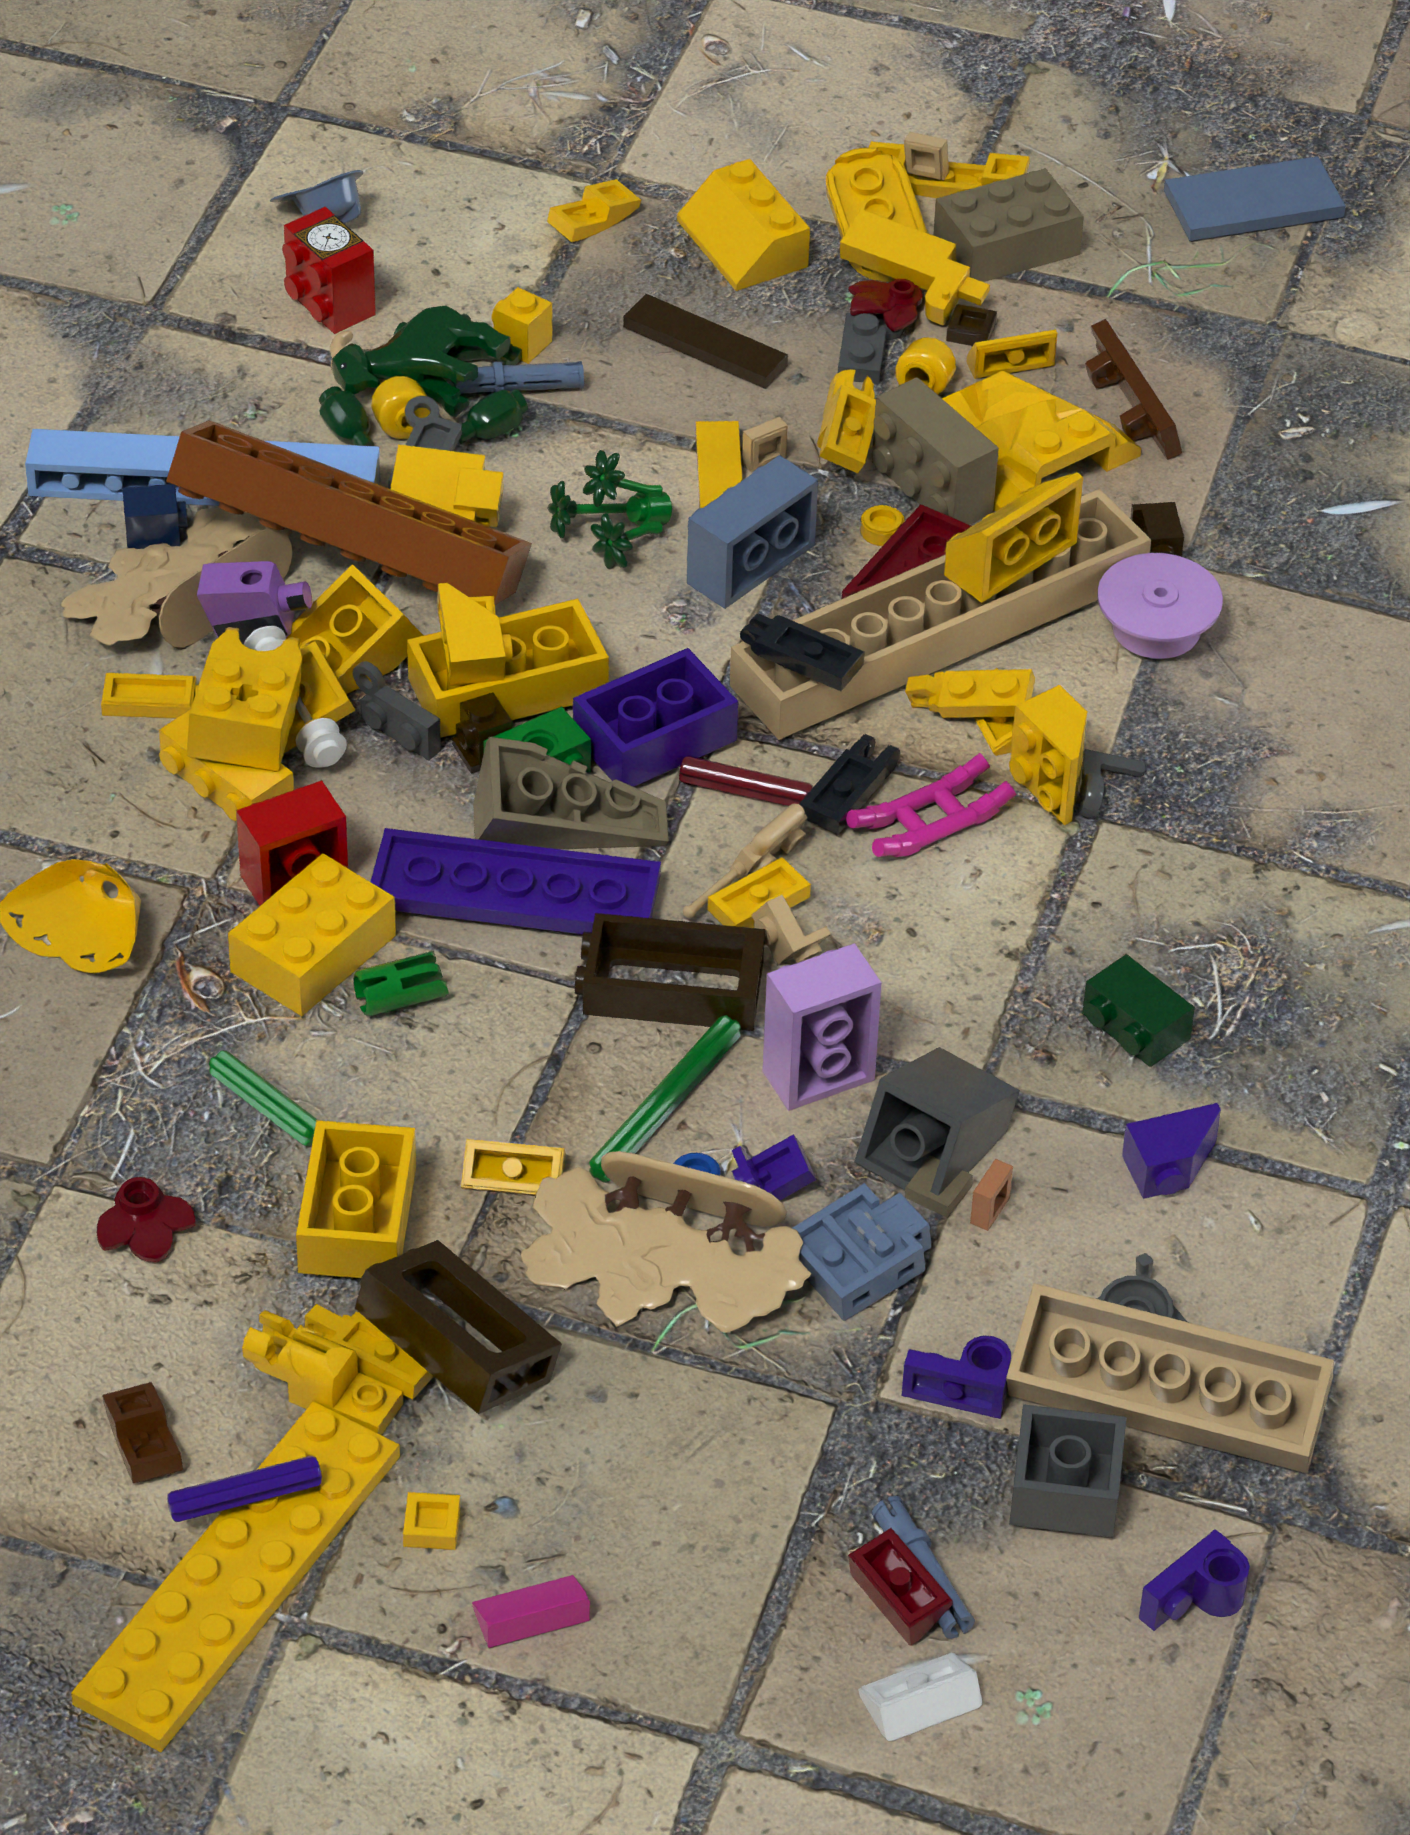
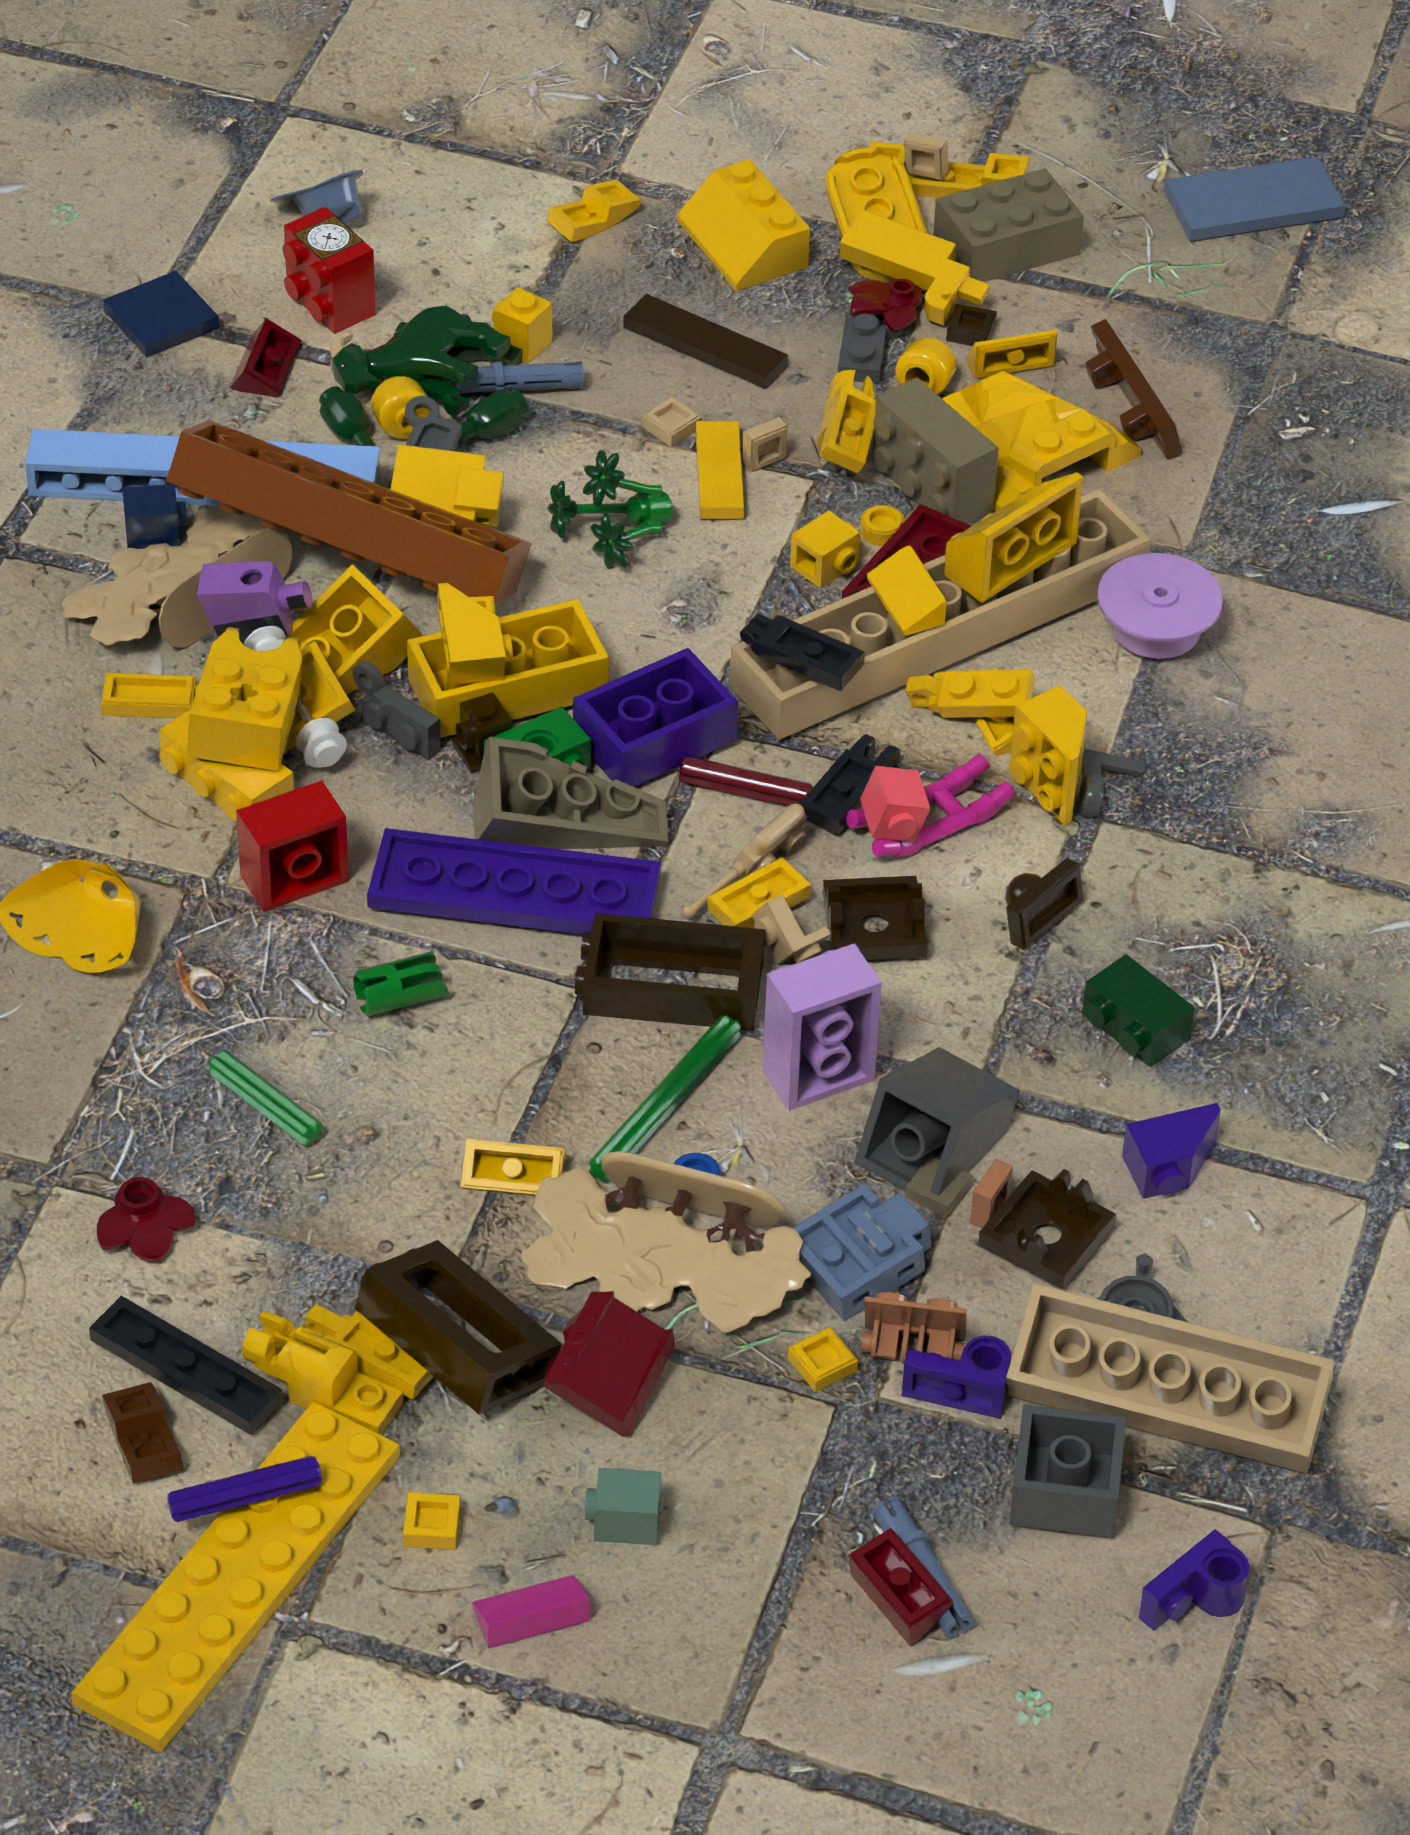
(161, 313): none -> dark blue tile
(186, 1365): none -> black plate
(266, 360): none -> dark red slope
(312, 934): yellow brick -> none
(355, 1197): yellow brick -> none
(609, 1361): none -> dark red slope
(625, 1506): none -> sand green brick
(670, 421): none -> tan tile
(751, 531): sand blue brick -> none
(777, 1169): dark purple bracket -> none
(822, 1359): none -> yellow tile
(825, 549): none -> yellow brick
(893, 1314): none -> nougat hinge
(894, 899): none -> dark brown piece
(895, 803): none -> coral brick
(908, 592): none -> yellow slope
(922, 1696): white slope -> none
(1040, 902): none -> dark brown tile
(1055, 1203): none -> dark brown piece
(1161, 525): dark brown brick -> none

